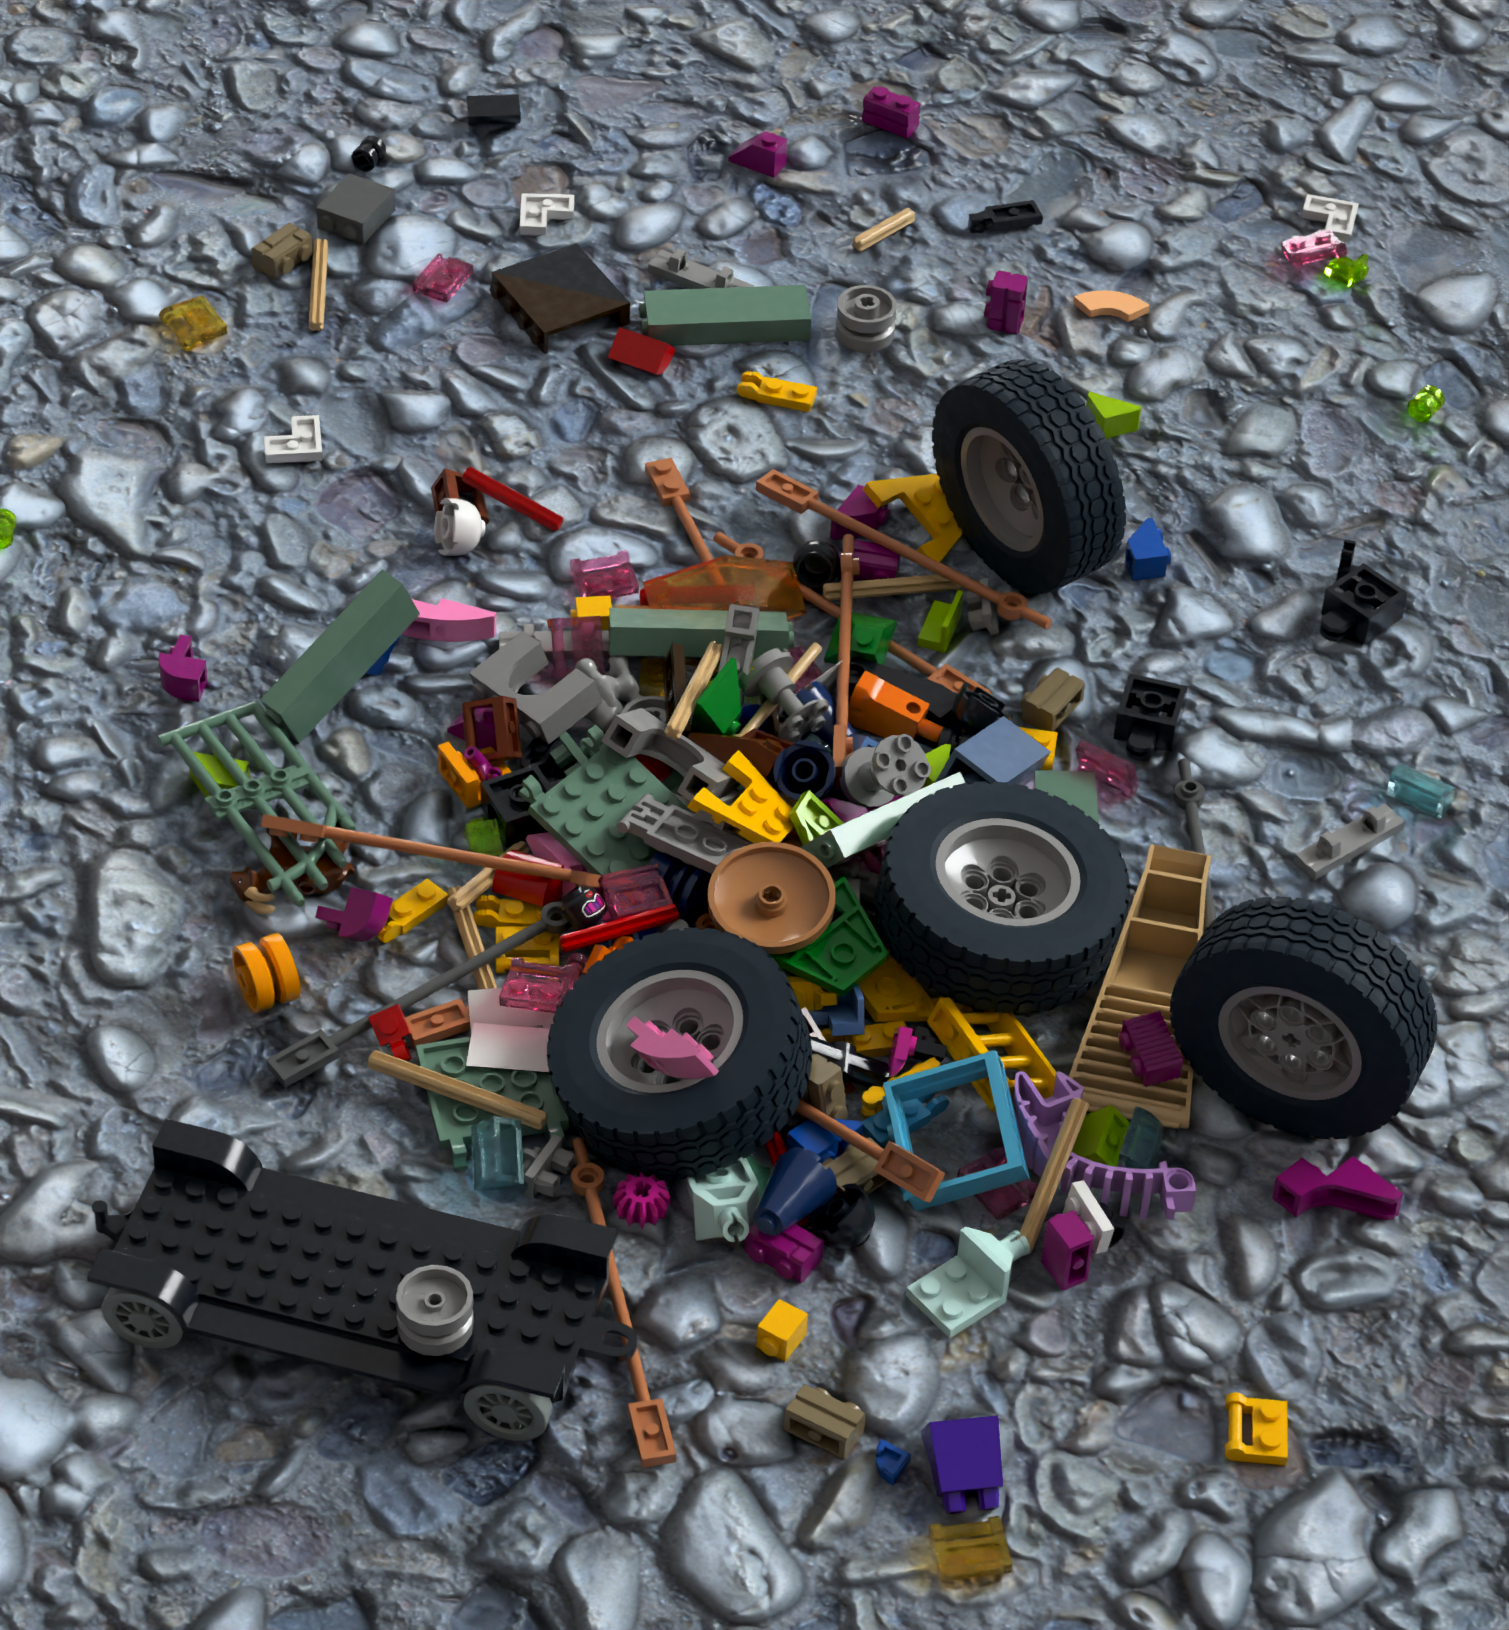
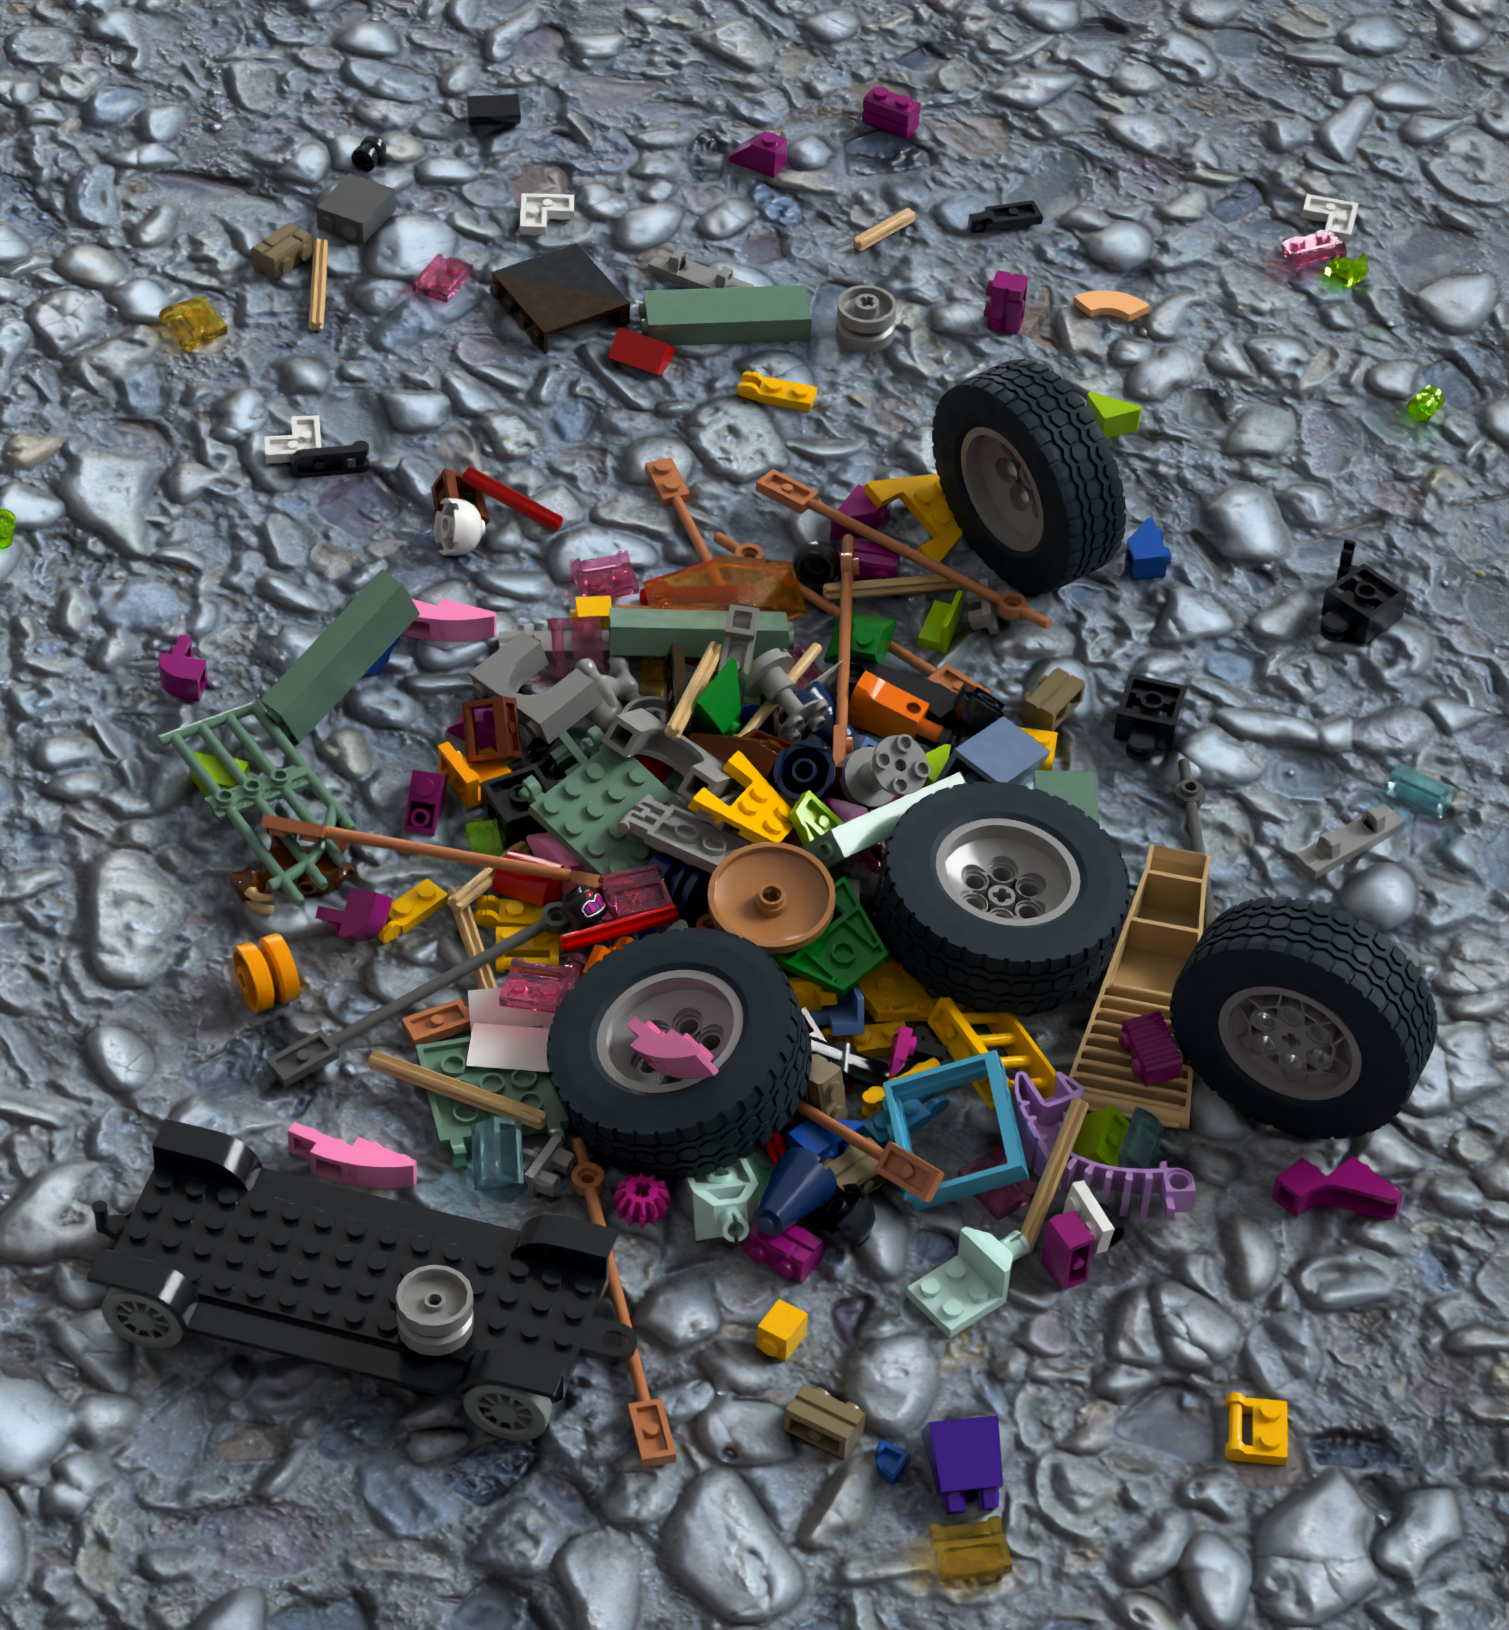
(331, 460): none -> black plate
(357, 1165): none -> bright pink slope
(391, 1028): red plate -> none
(425, 801): none -> magenta slope
(481, 764): magenta arm -> none
(1107, 768): clear pink plate -> none

